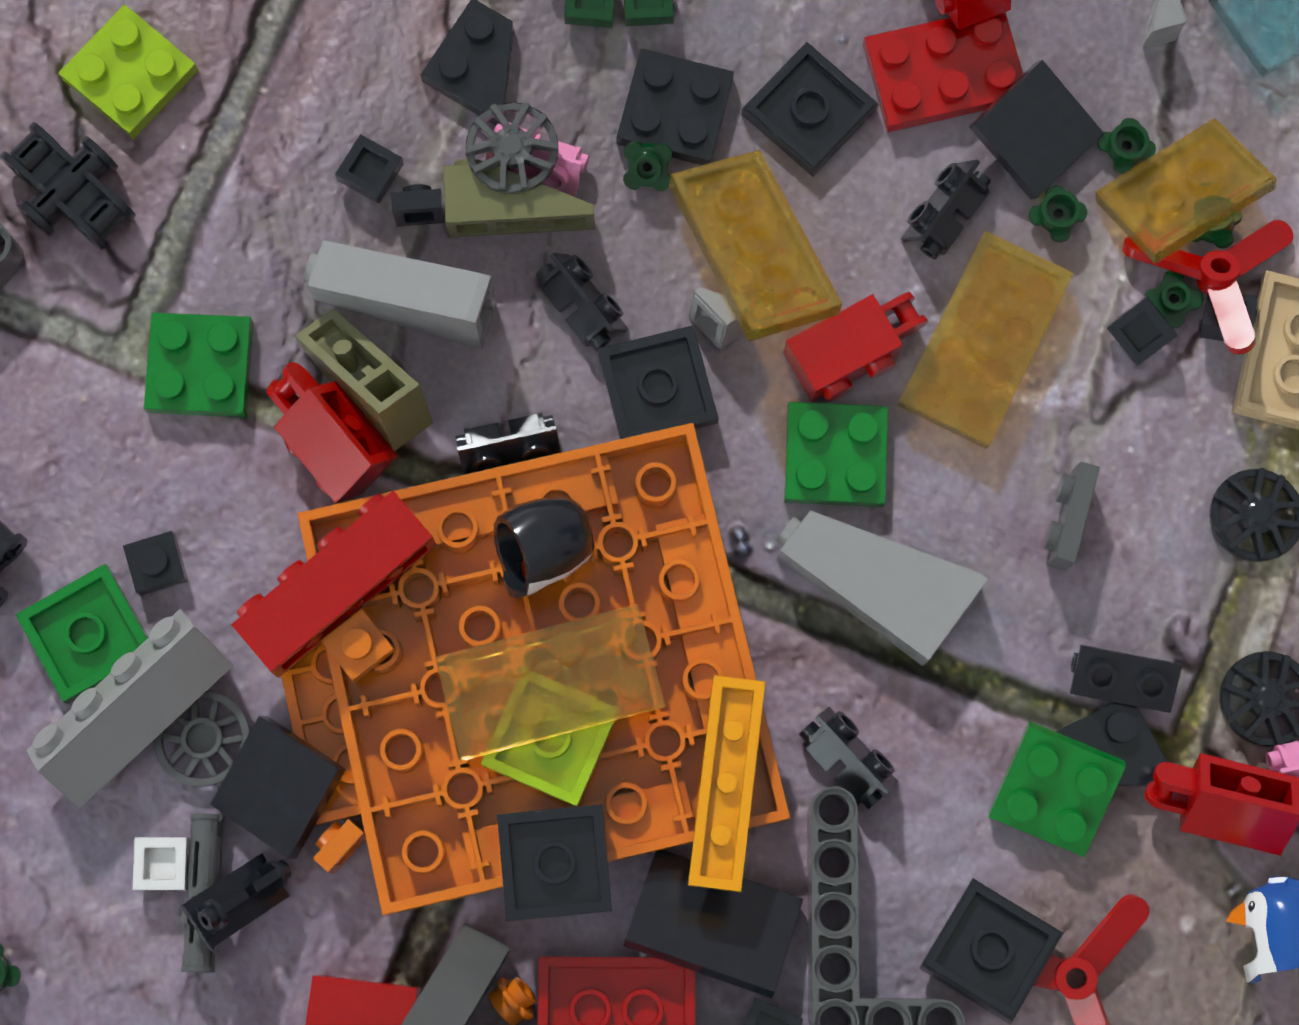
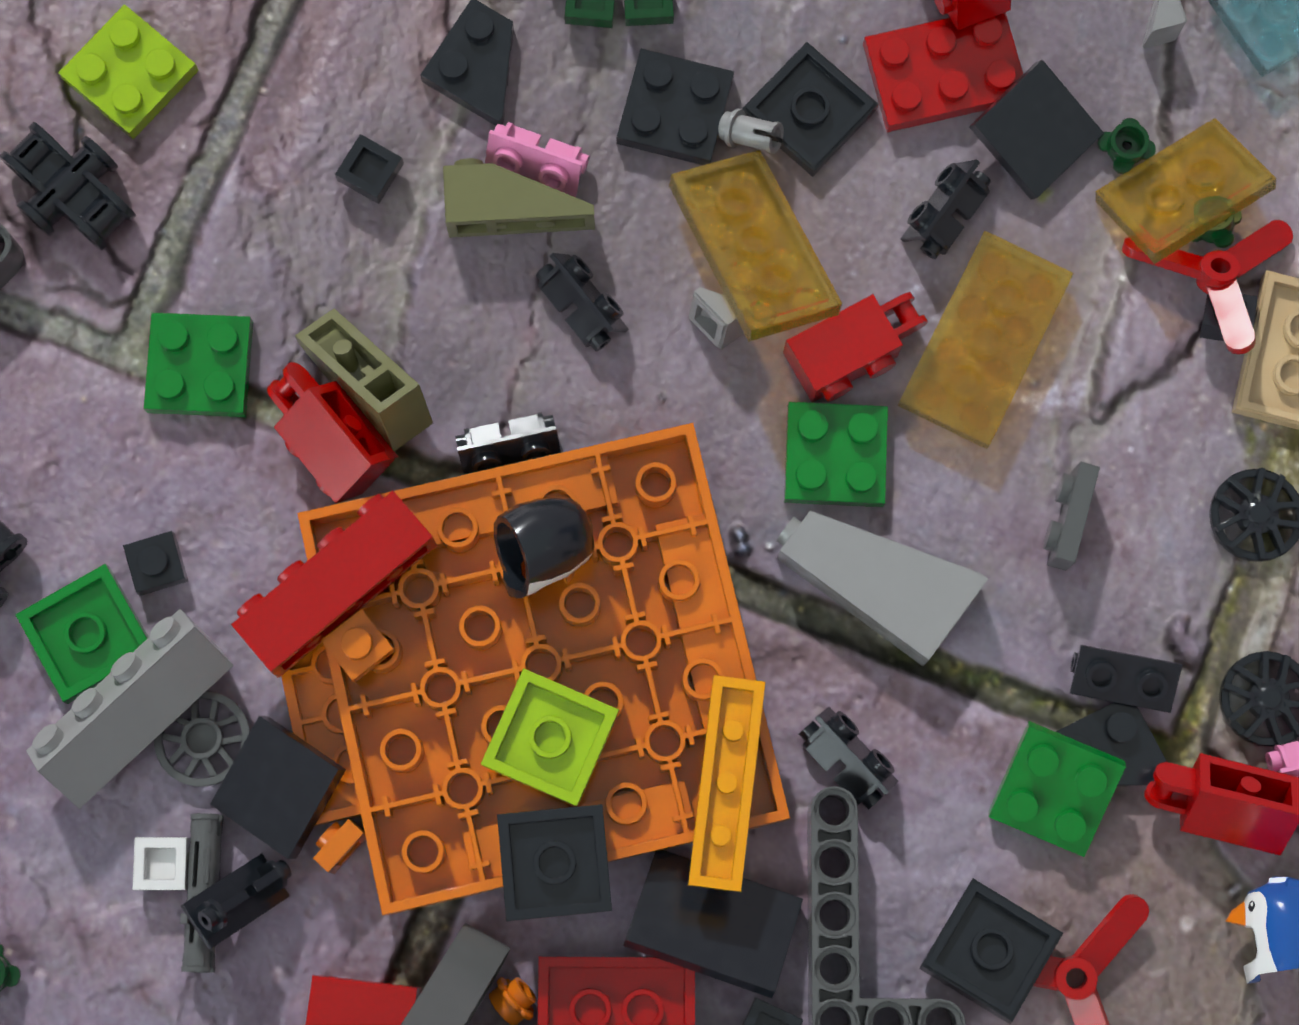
(404, 291): light grey slope -> none
(418, 206): black plate -> none
(512, 147): dark grey wheel -> none
(549, 682): clear yellow plate -> none
(657, 155): dark green plate -> none
(657, 383): black plate -> none
(741, 129): none -> light grey pin
(1058, 199): dark green plate -> none
(1141, 330): black plate -> none
(1188, 298): dark green plate -> none

